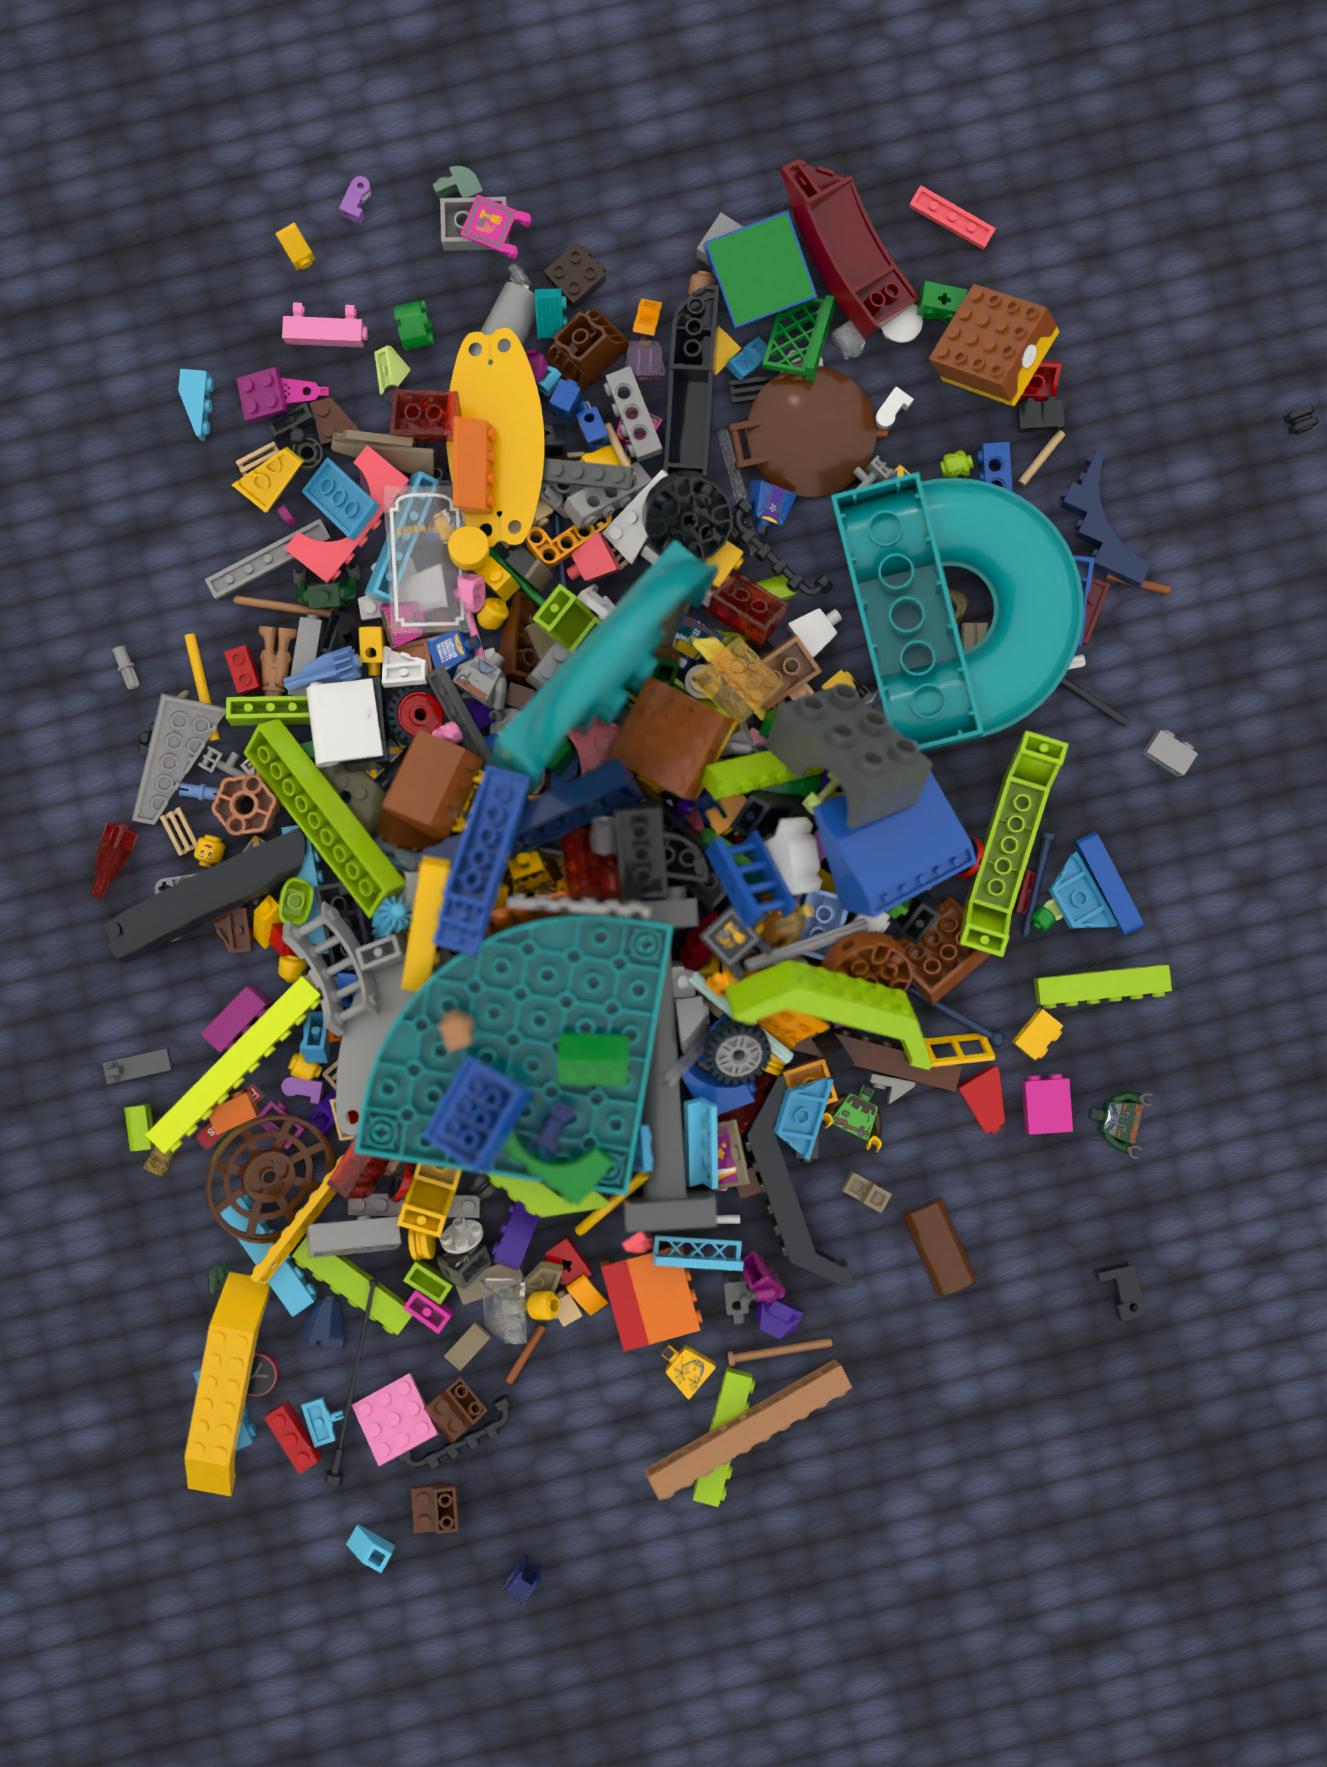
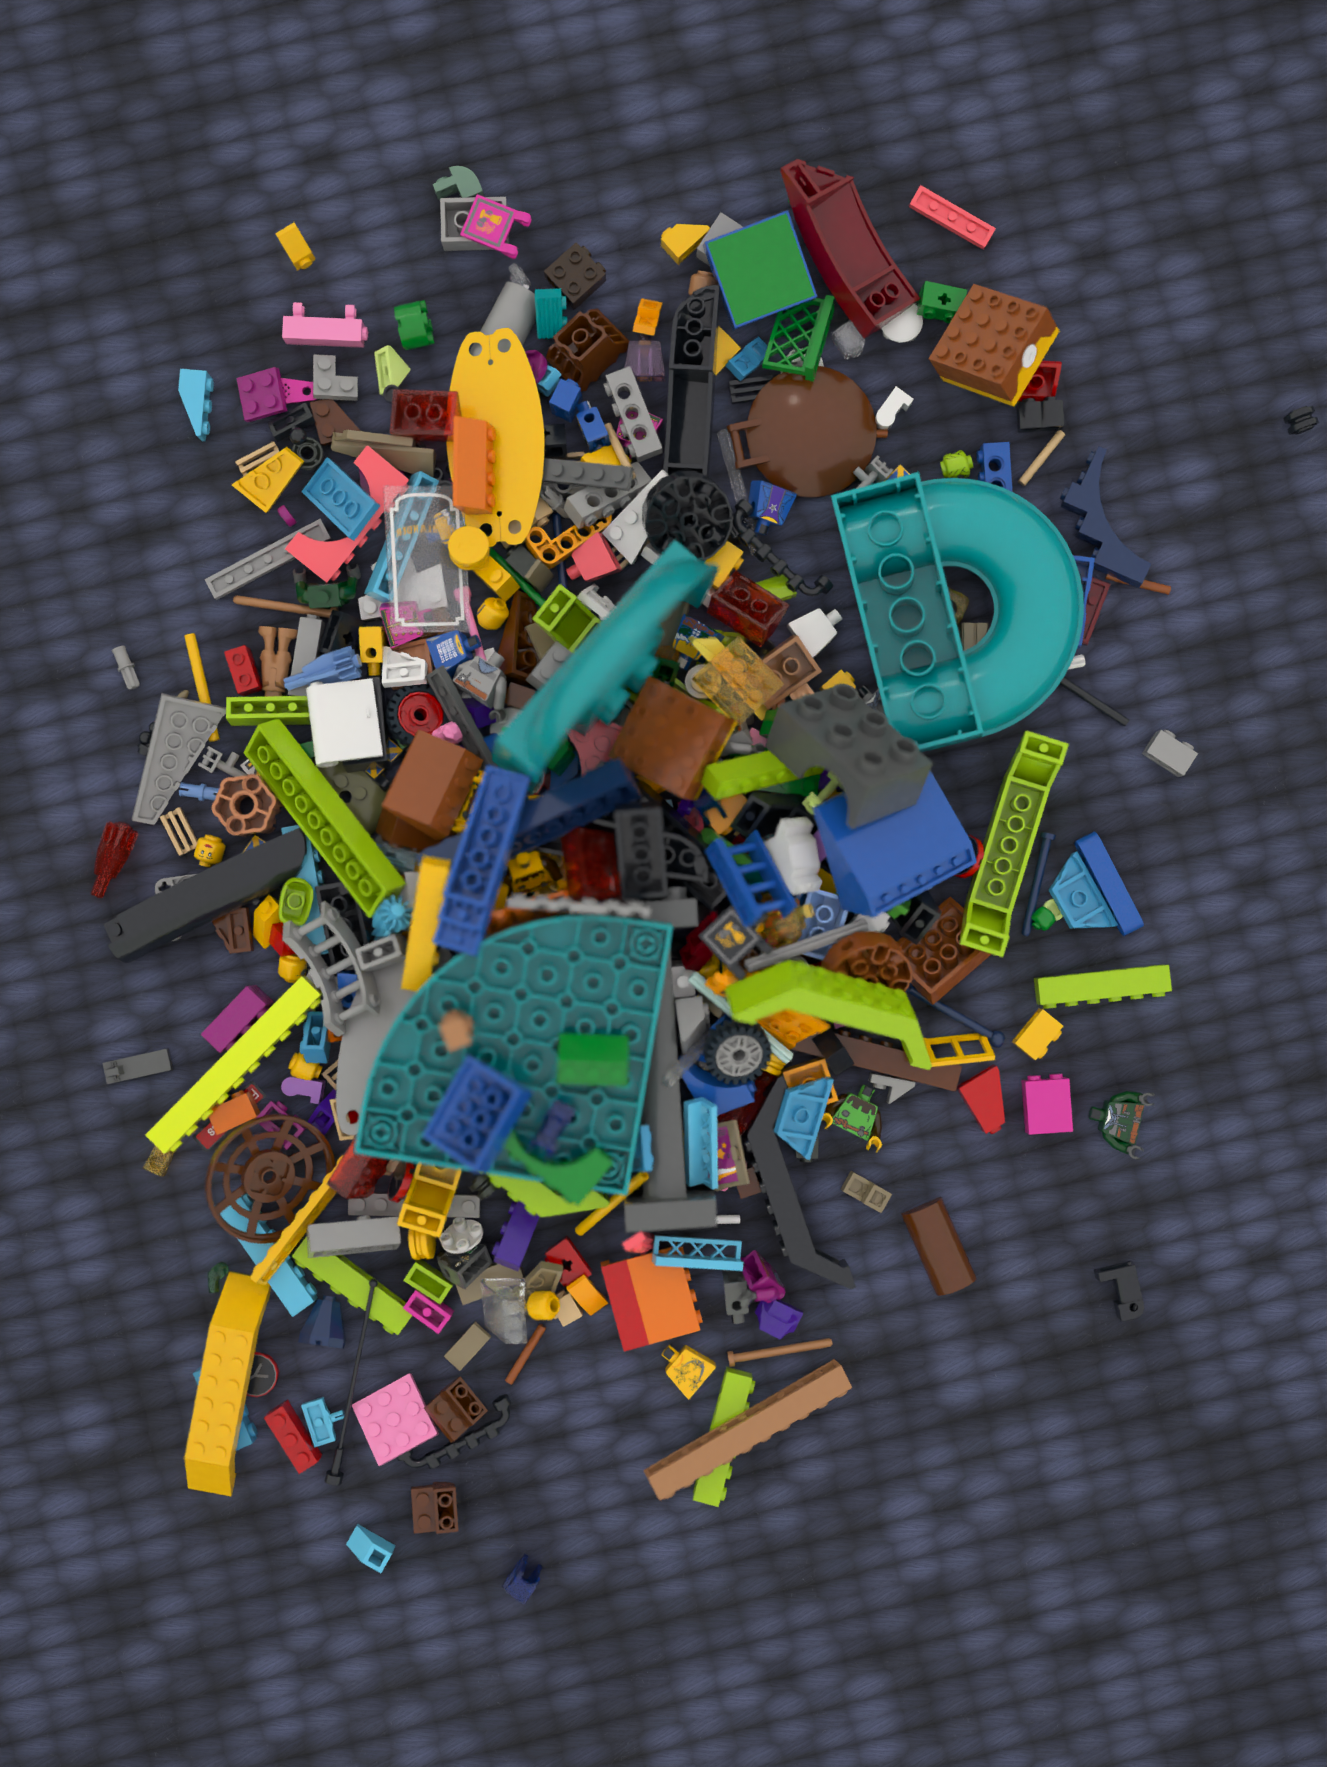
(138, 1124): lime brick -> none
(328, 385): none -> light grey plate
(355, 198): medium lavender leg -> none
(471, 591): bright pink rock -> none
(604, 835): clear brick -> none
(682, 240): none -> yellow slope
(1024, 894): dark red slope -> none

